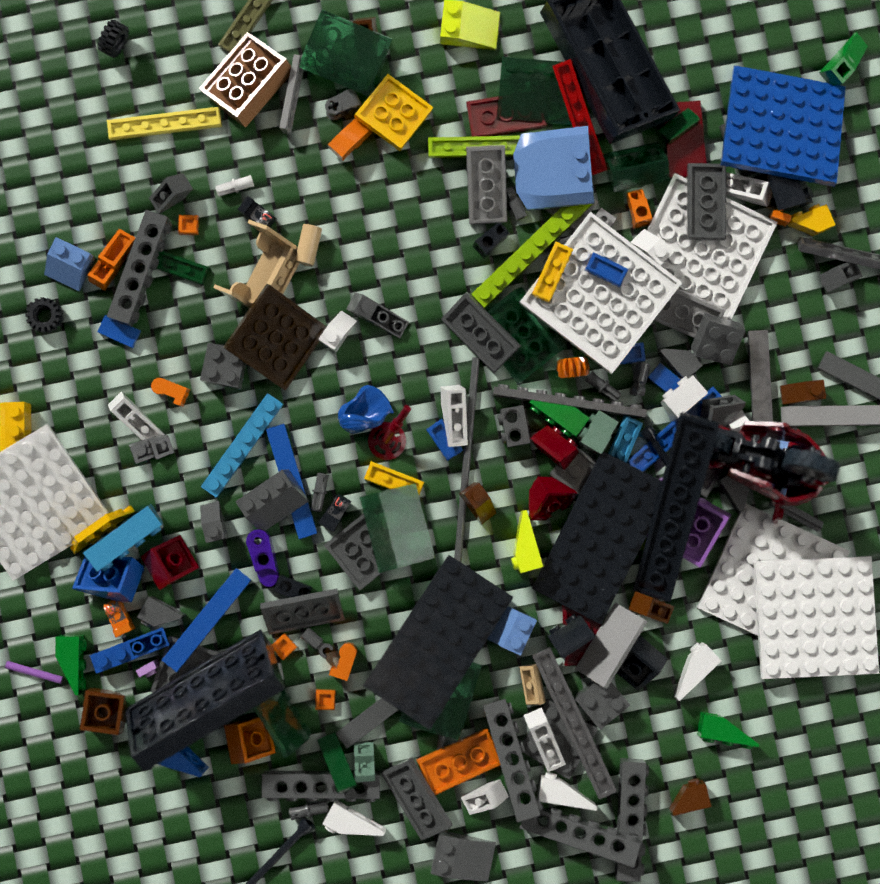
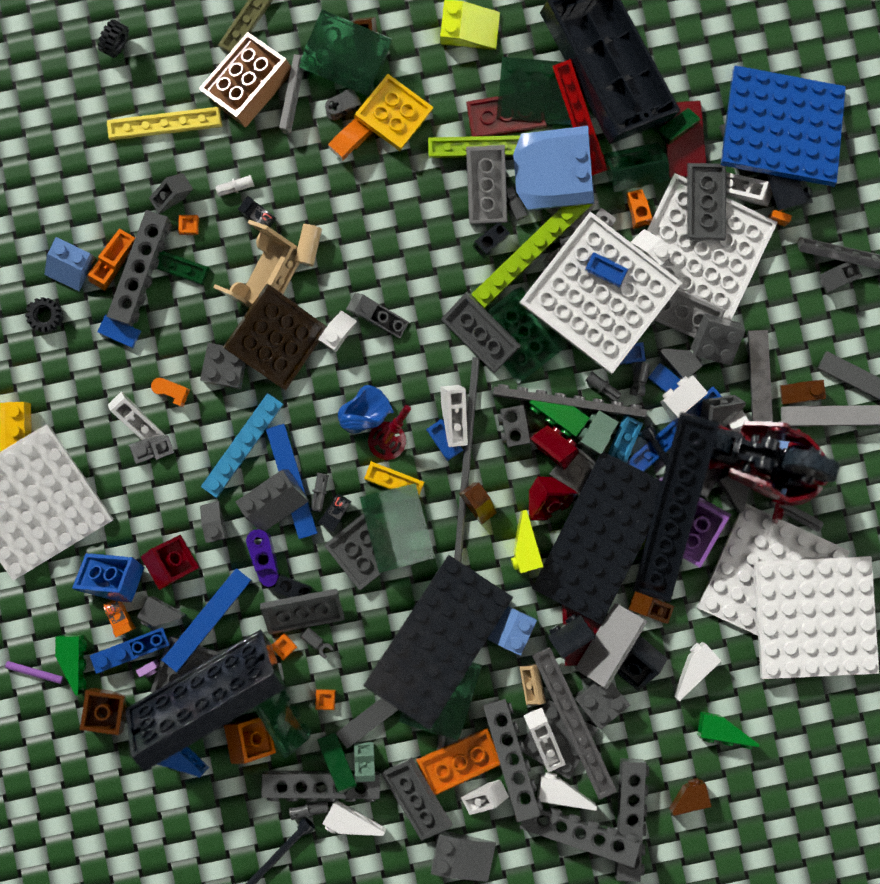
(93, 533): yellow wing -> none
(122, 538): dark azure slope -> none
(347, 656): orange leg -> none
(552, 272): yellow tile -> none
(573, 367): orange gear -> none
(814, 221): yellow slope -> none
(844, 61): green slope -> none

